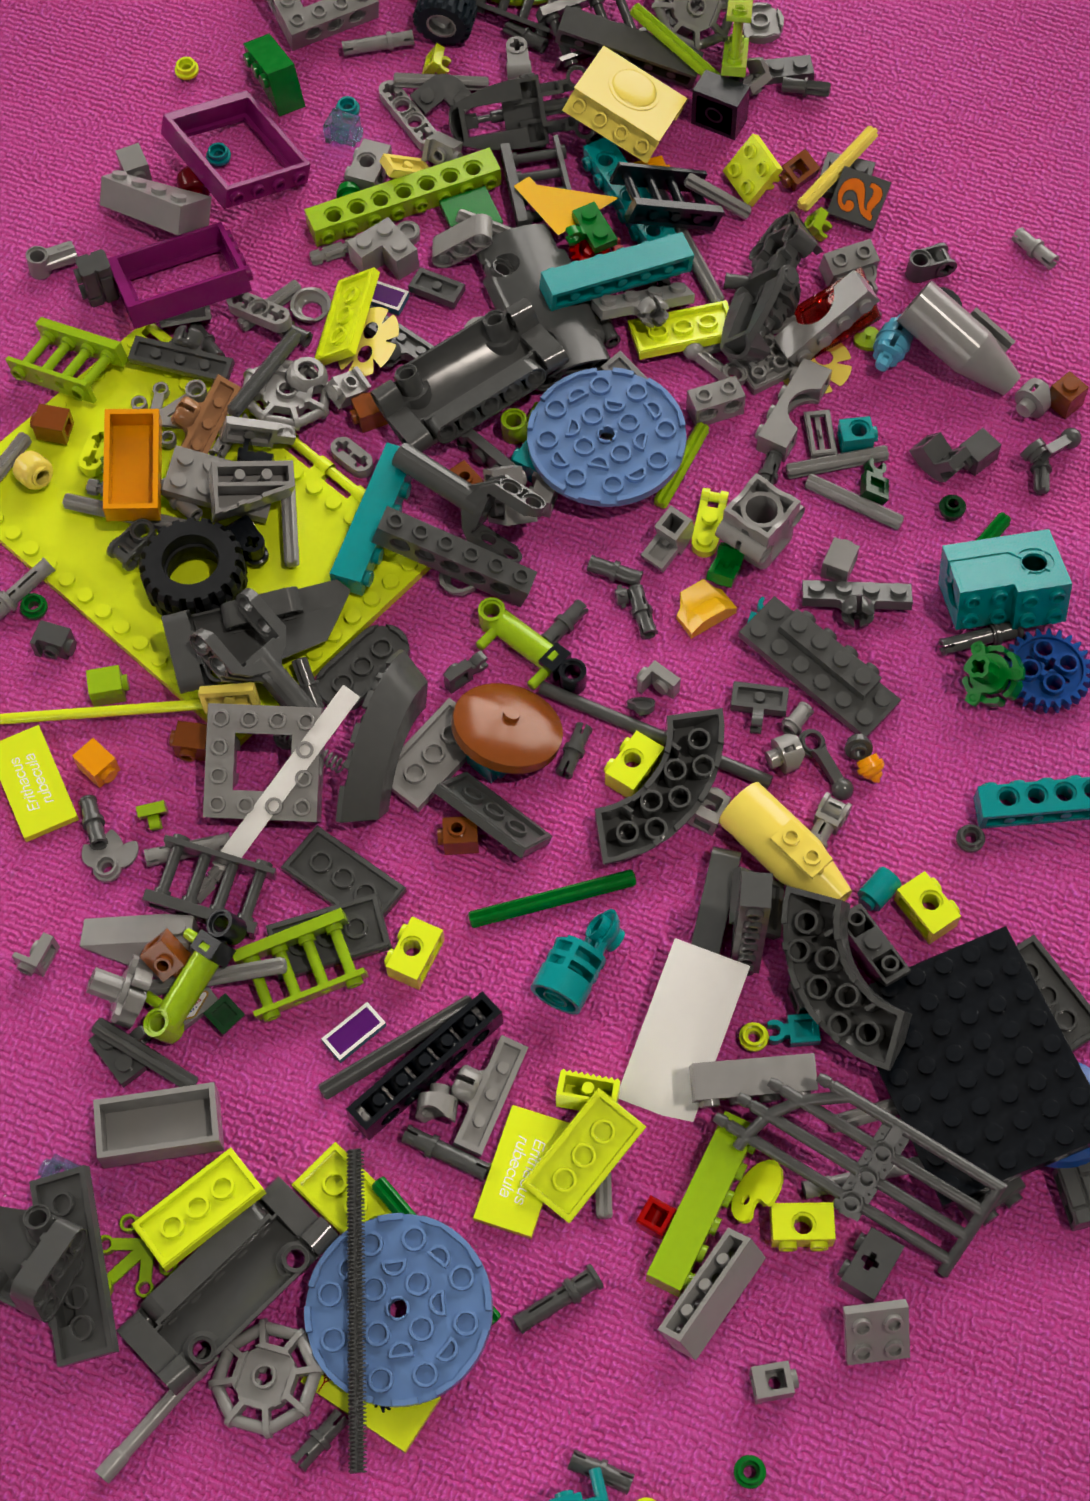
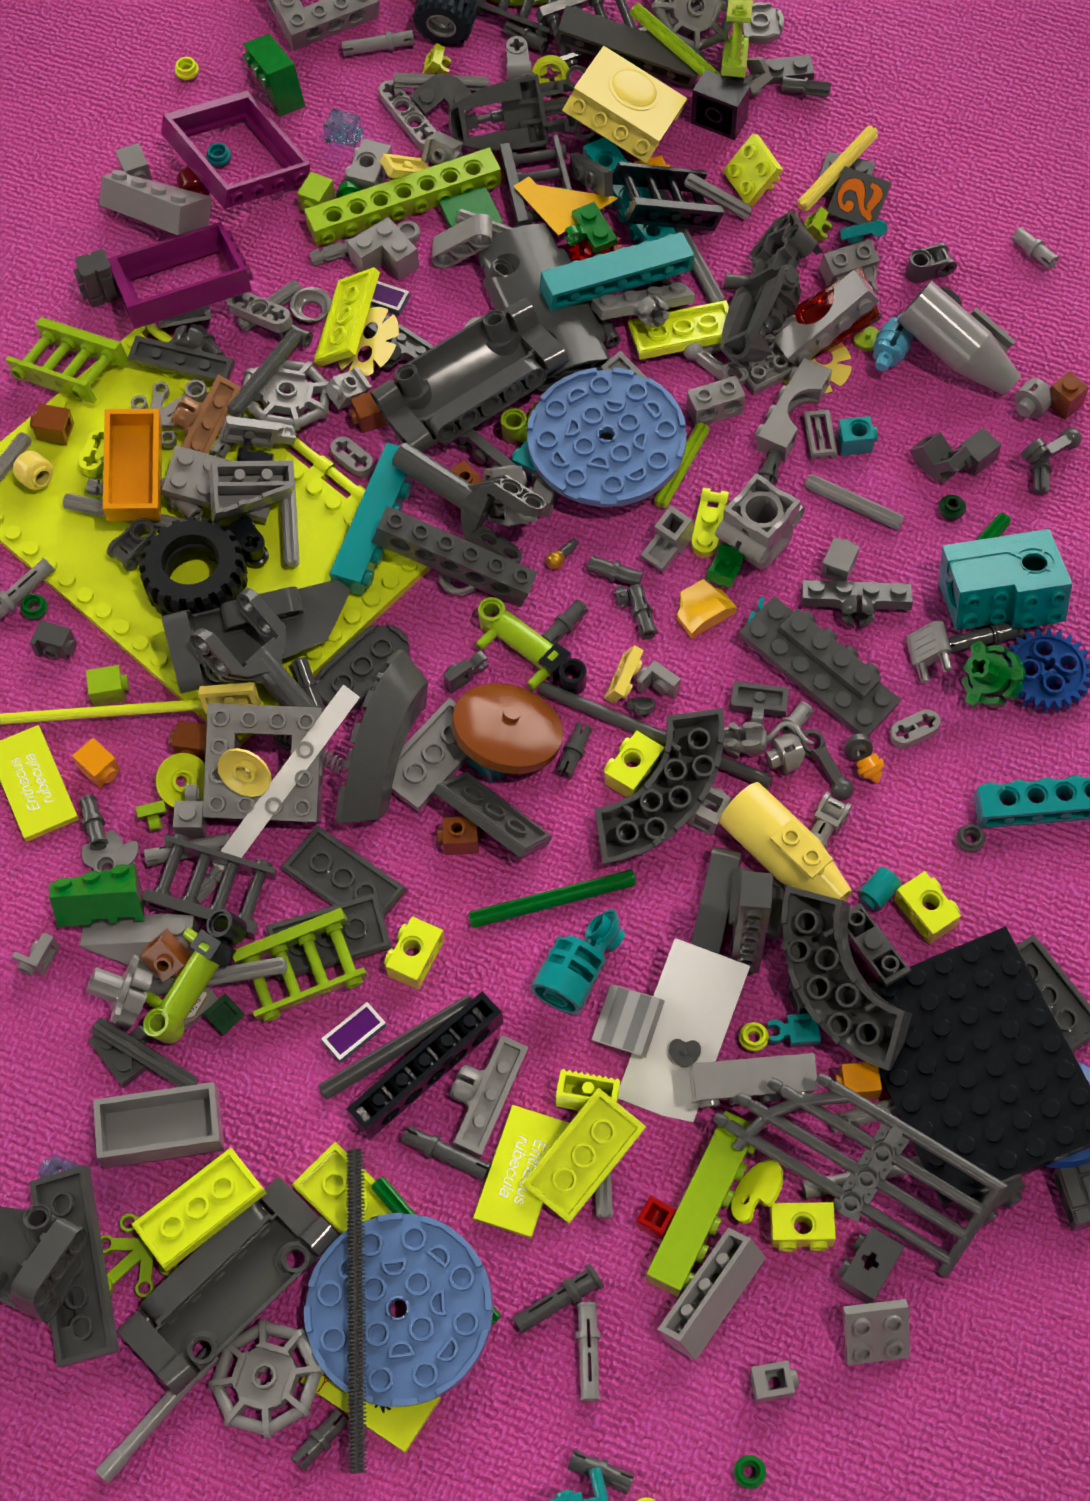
(44, 260): light grey piece -> none
(98, 895): none -> green wedge
(184, 765): none -> neon yellow dish
(188, 815): none -> light grey brick
(244, 772): none -> light yellow dish
(299, 381): light grey piece -> none
(315, 191): none -> lime brick
(349, 105): teal plate -> none
(436, 1103): light grey piece -> none
(437, 287): dark grey plate -> none
(556, 63): none -> neon yellow gear
(556, 558): none -> piece
(588, 1313): none -> light grey pin
(591, 174): none -> dark grey plate
(628, 666): none -> light yellow plate
(628, 1020): none -> light grey tile
(684, 1052): none -> dark grey piece
(752, 738): none -> light grey animal
(804, 165): dark orange brick -> none
(836, 461): light grey axle -> none
(856, 232): none -> teal plate
(861, 1078): none -> light orange brick
(873, 484): dark green plate -> none
(917, 734): none -> light grey beam
(929, 646): none -> light grey piece

